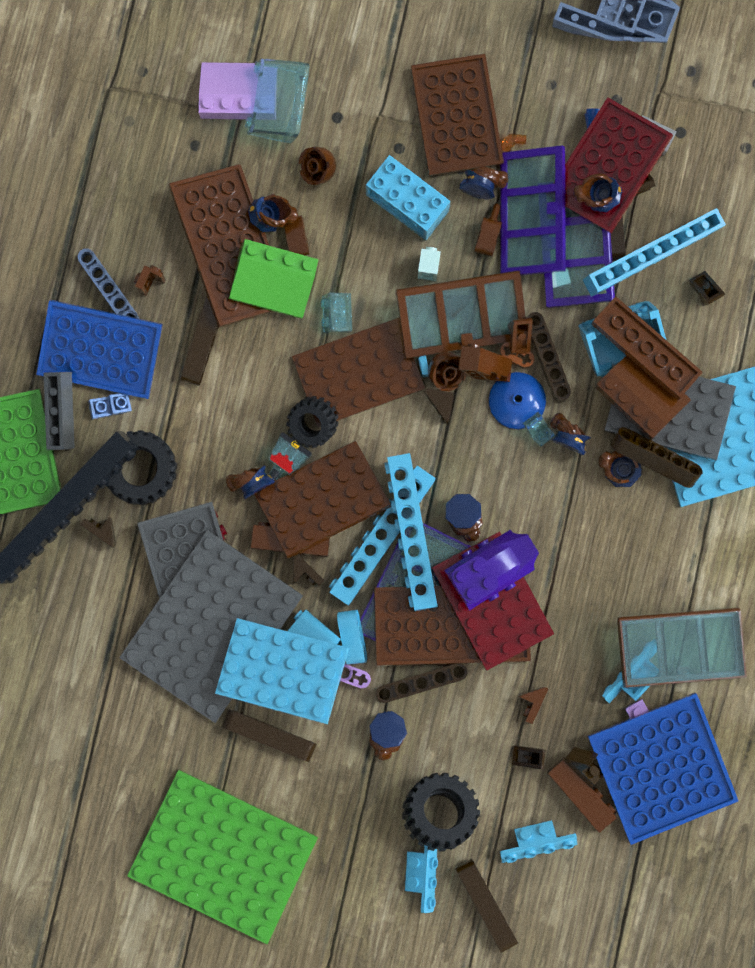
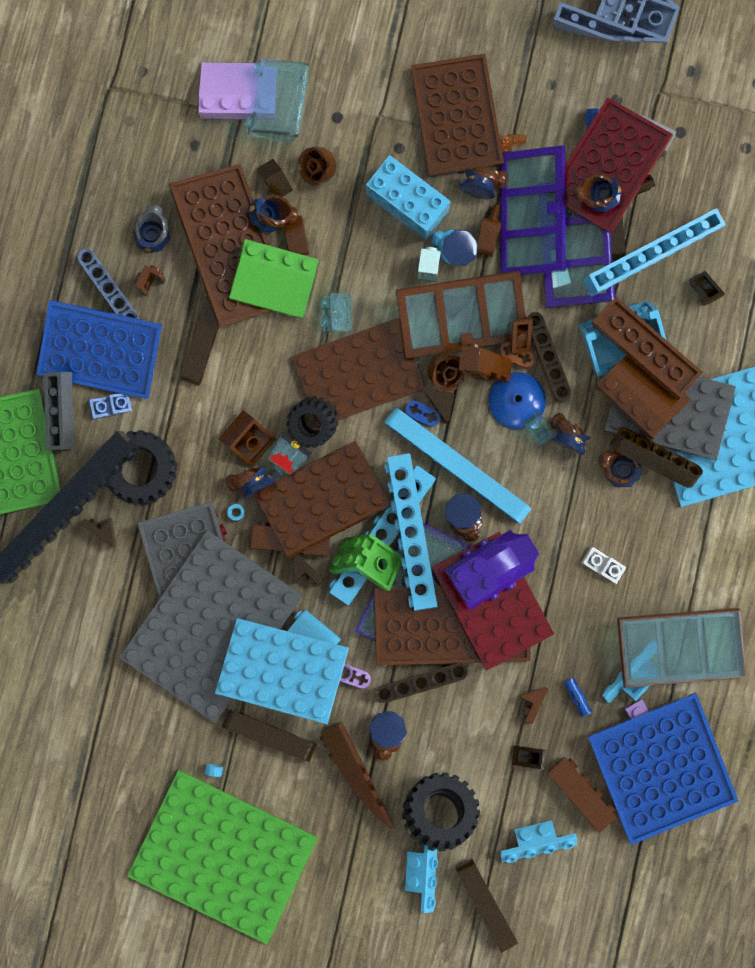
(151, 229): none -> piece
(213, 770): none -> medium azure axle
(230, 509): none -> medium azure axle
(247, 438): none -> reddish brown slope
(275, 178): none -> dark brown slope
(351, 766): none -> reddish brown wedge
(352, 636): medium azure beam -> none
(362, 555): none -> bright green bracket
(423, 366): medium azure tile -> none
(424, 409): none -> blue beam
(456, 246): none -> dark blue piece
(457, 465): none -> medium azure beam
(577, 697): none -> blue pin
(582, 764): dark brown slope -> none
(603, 565): none -> white slope

